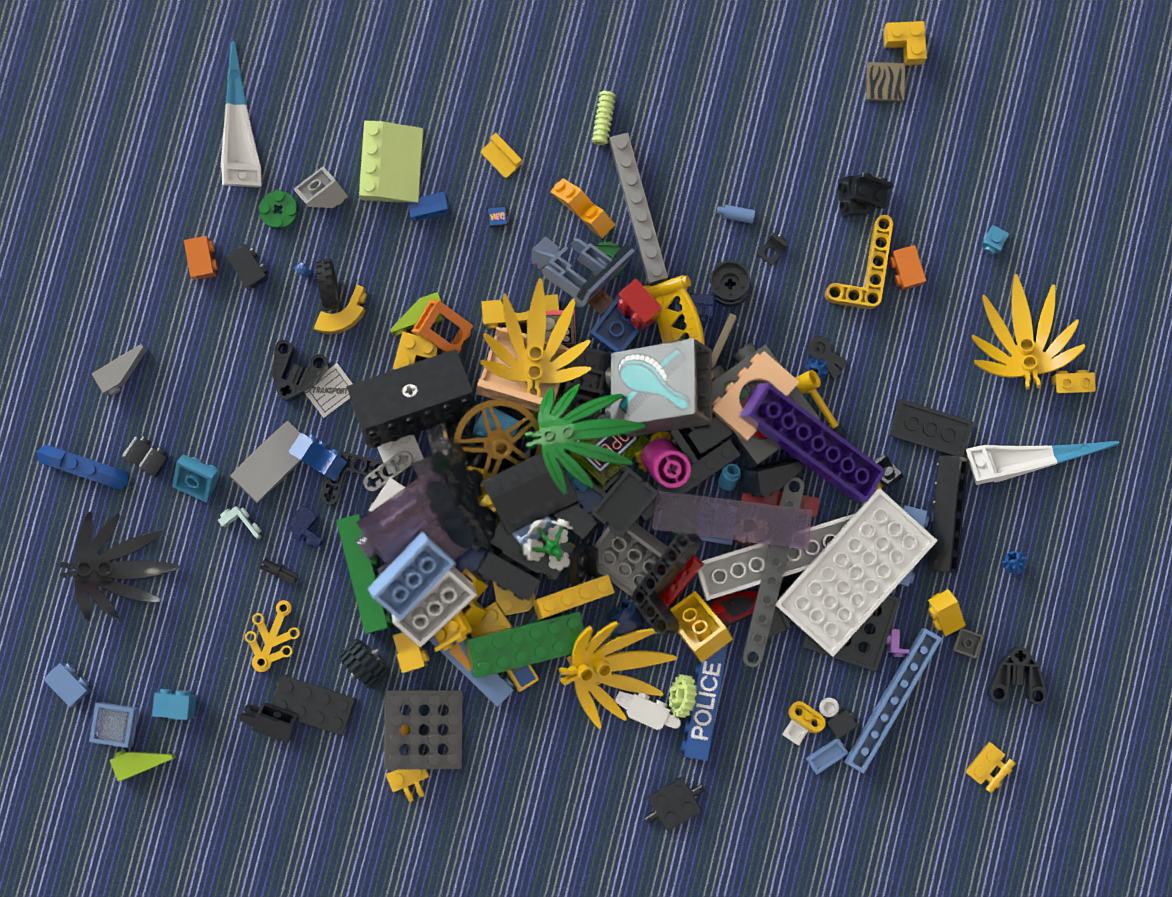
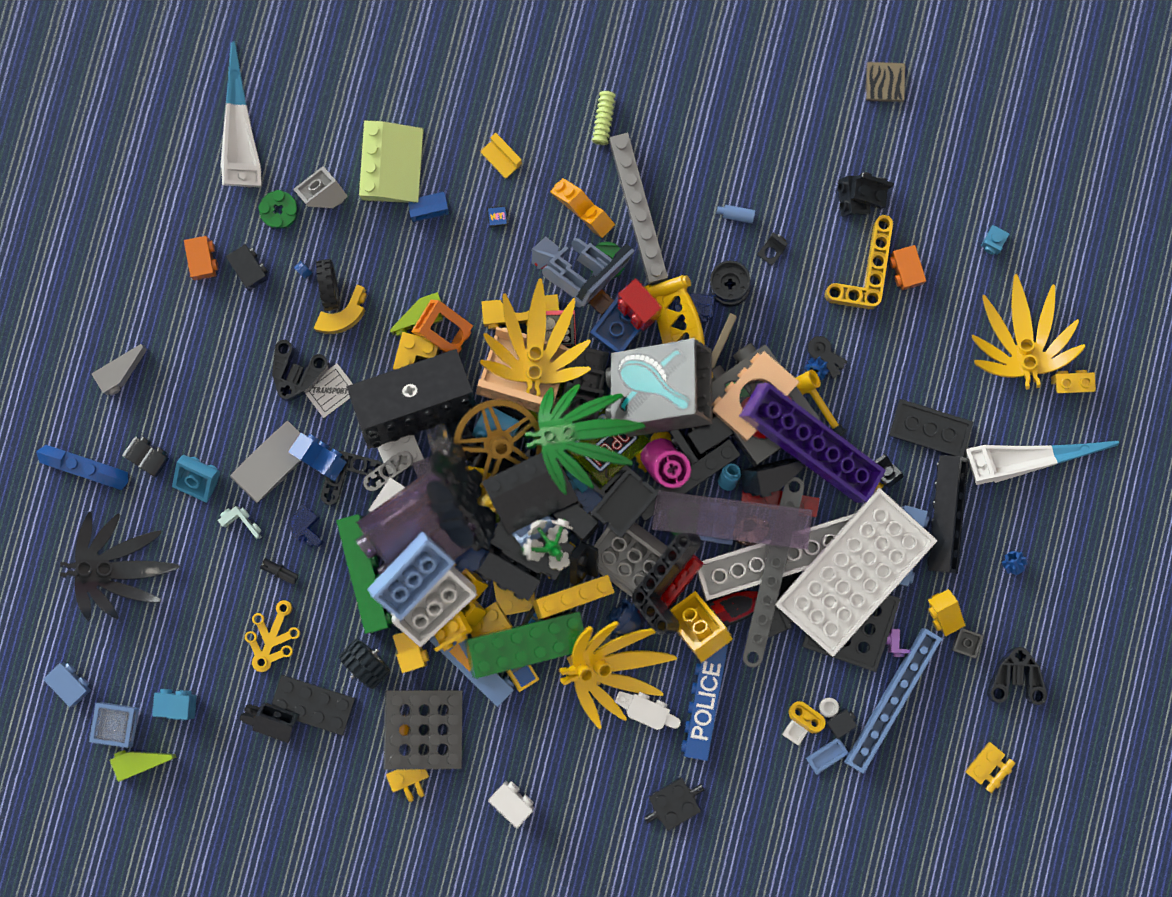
(512, 803): none -> white brick
(682, 696): yellowish green gear -> none
(910, 37): yellow brick -> none

